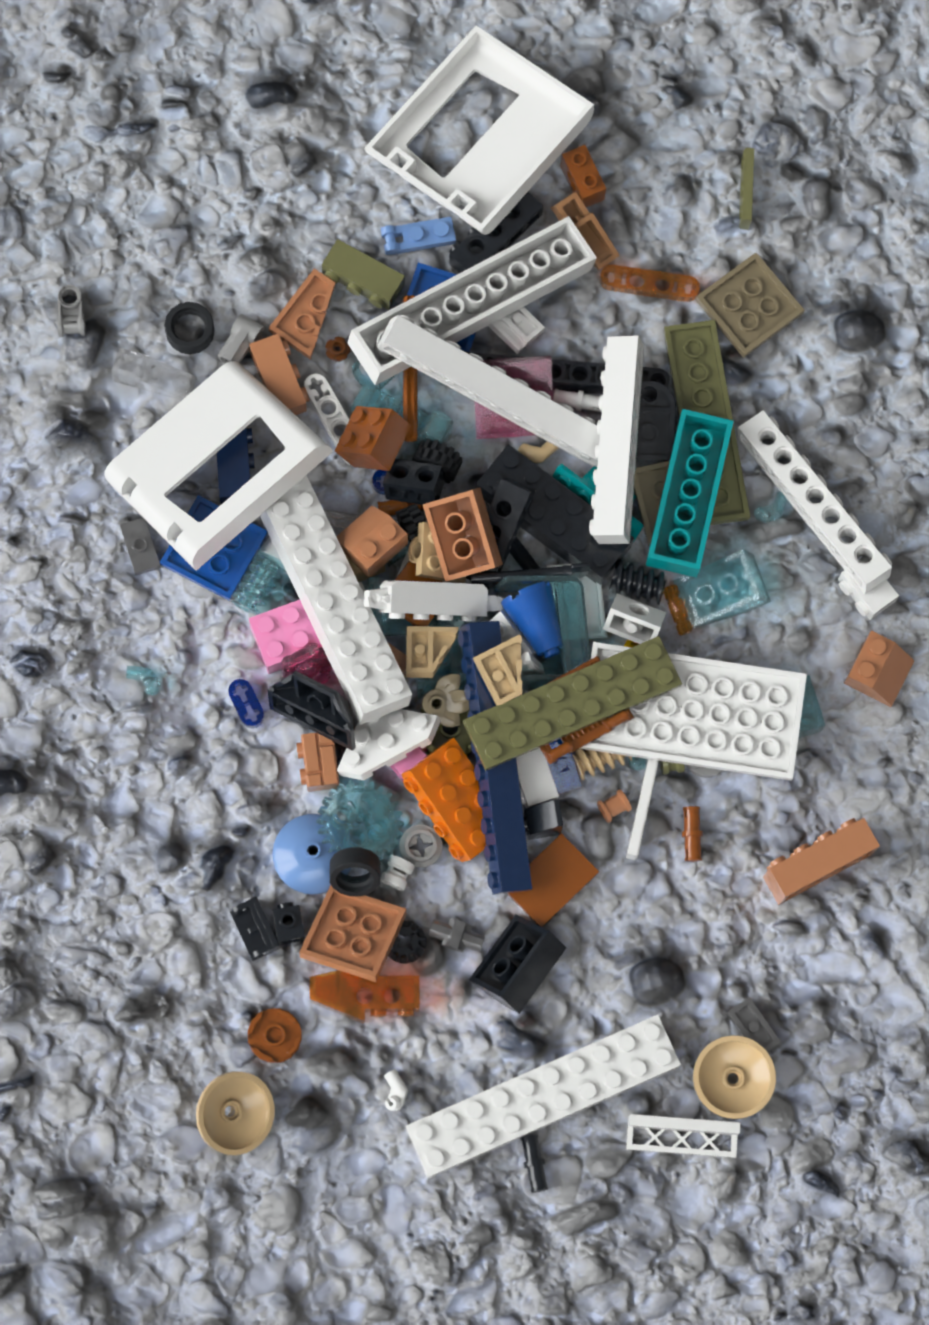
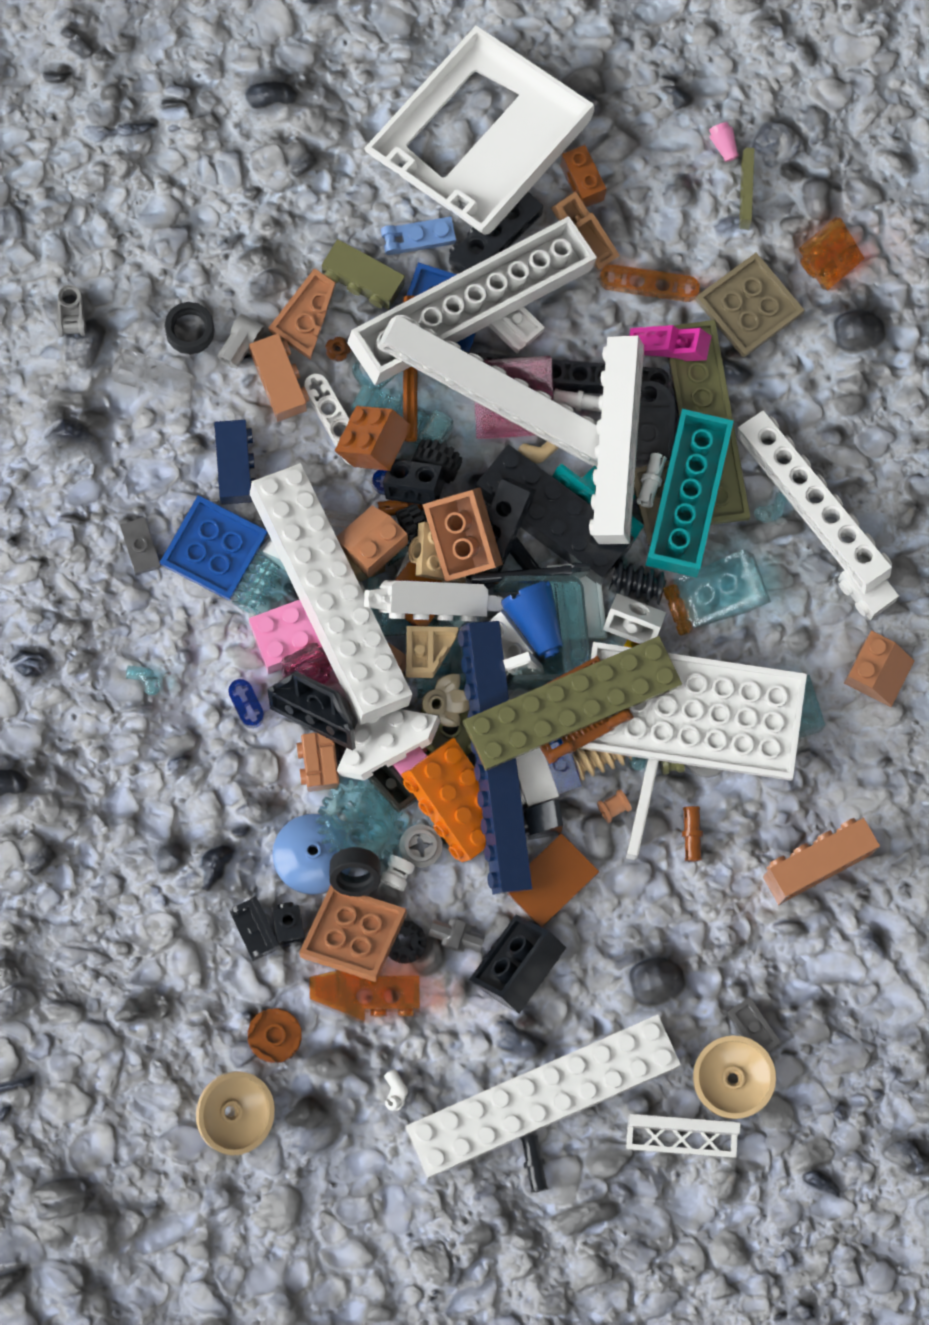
(194, 434): white door -> none
(392, 788): none -> pearl dark grey slope
(502, 670): tan wing -> none
(651, 480): none -> white pin
(673, 342): none -> dark pink slope
(724, 140): none -> bright pink cone
(830, 254): none -> clear orange plate

